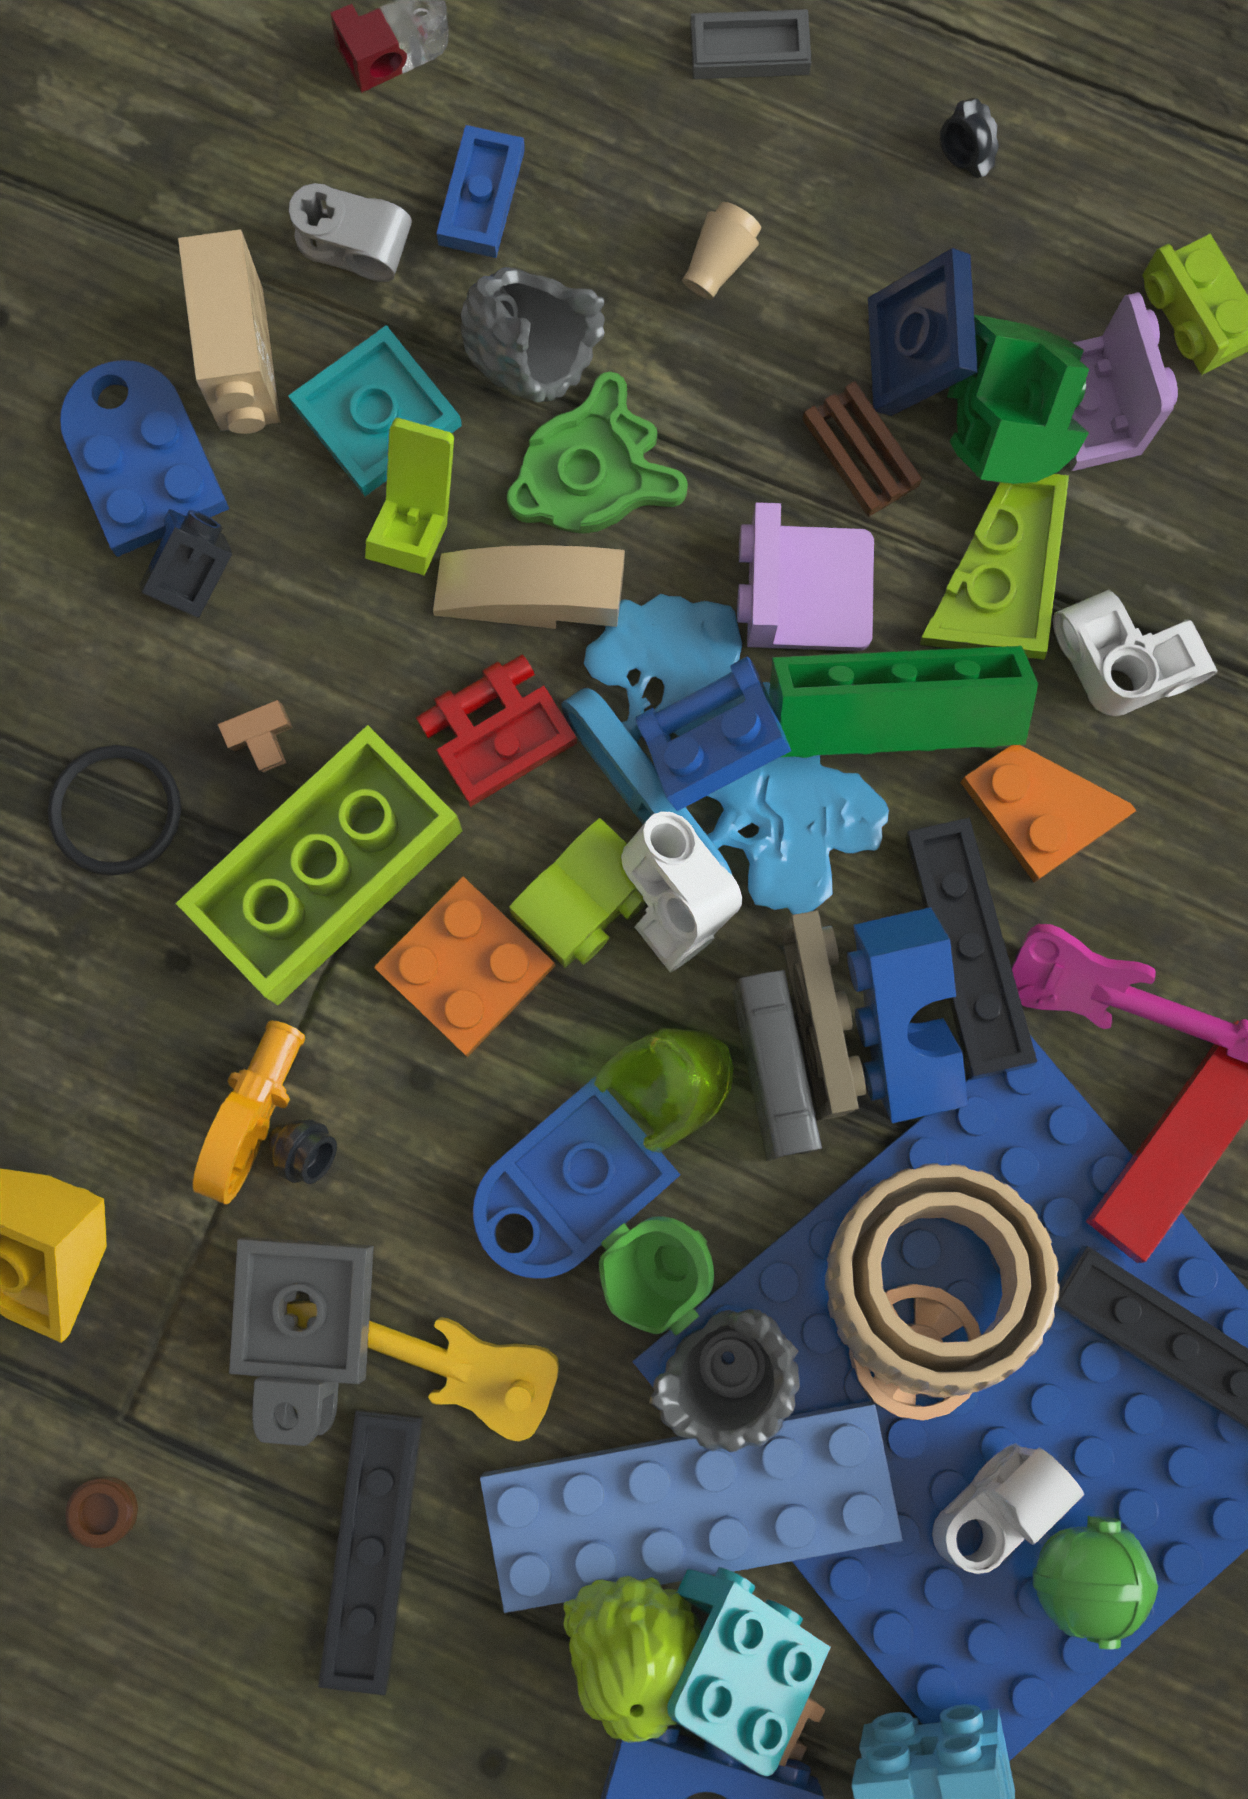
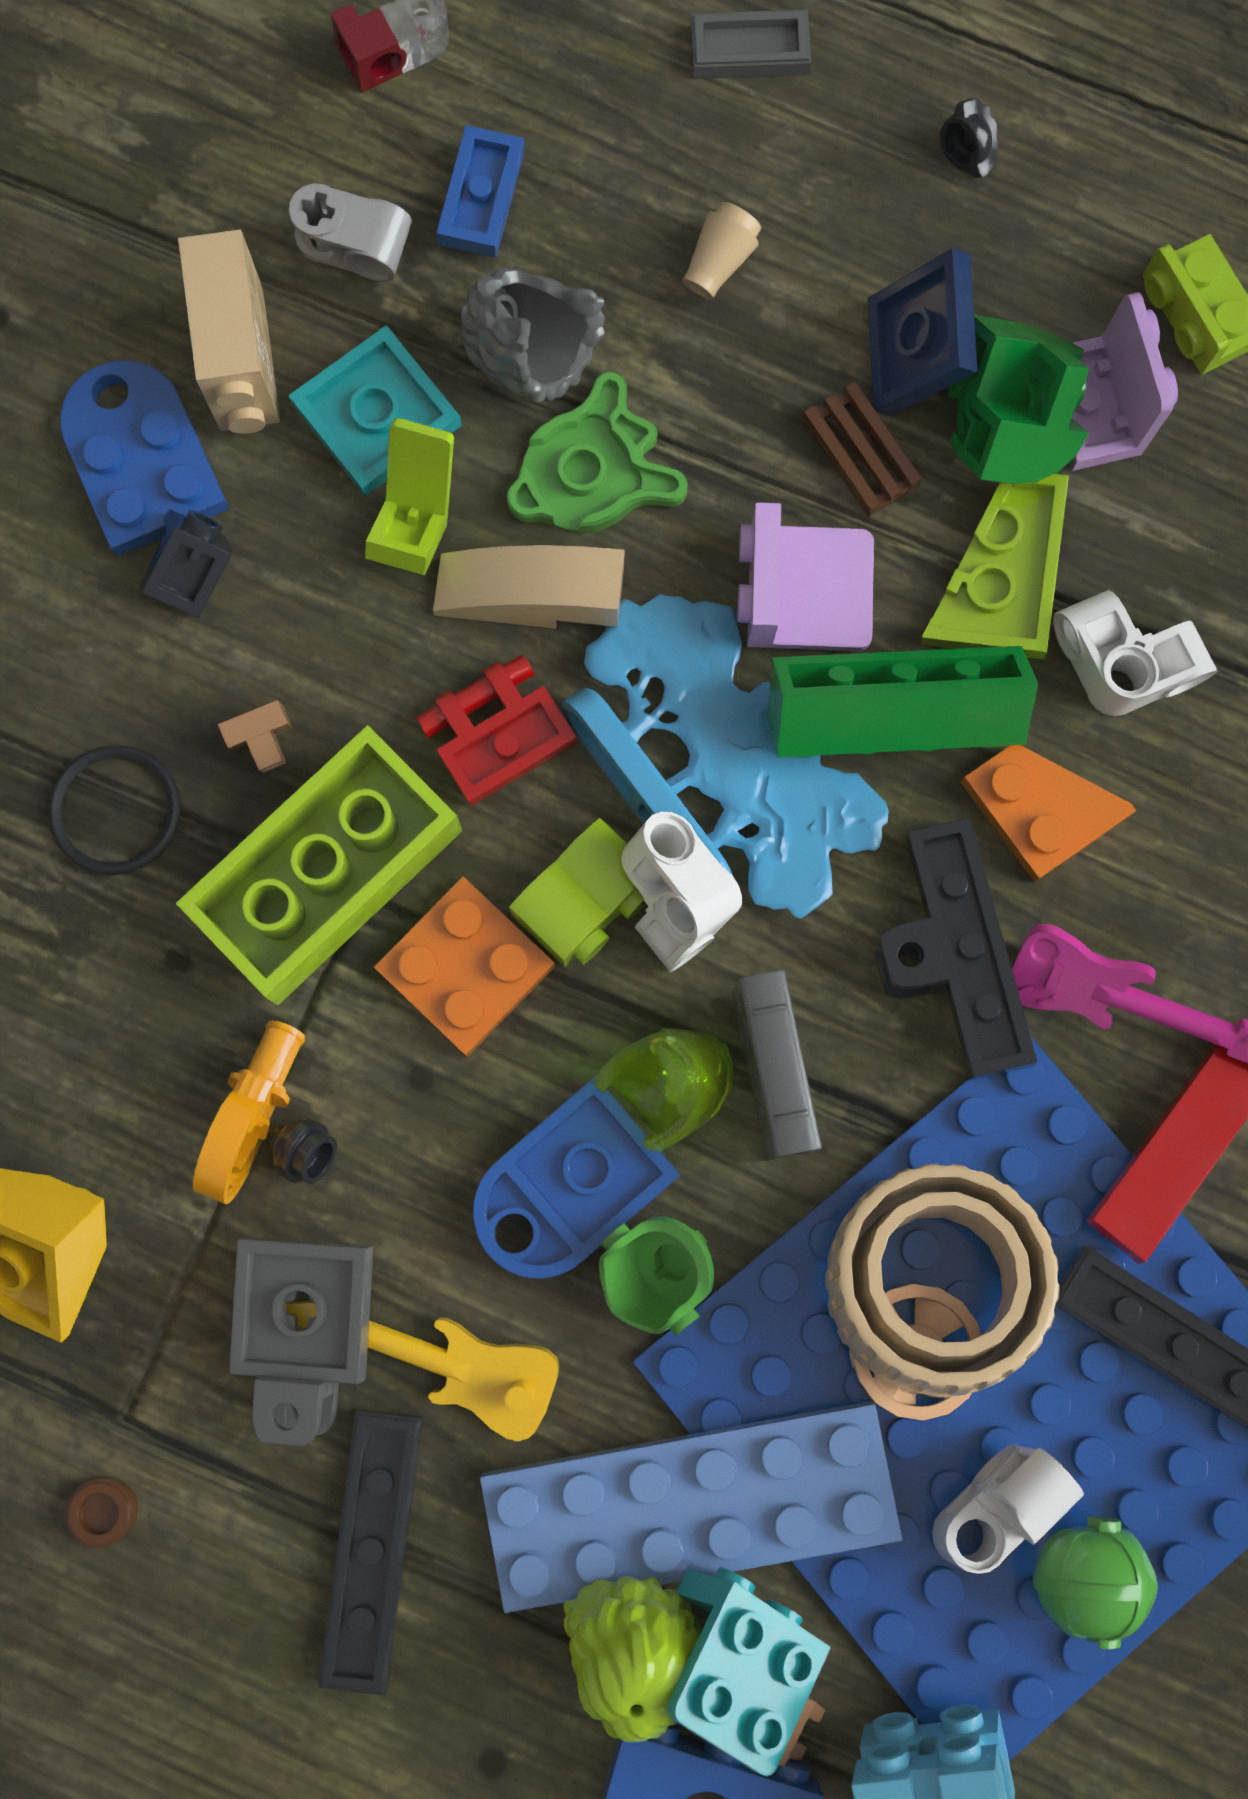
(719, 748): blue plate -> none
(732, 1401): dark grey hair -> none
(822, 1015): dark tan plate -> none
(900, 969): blue arch -> none

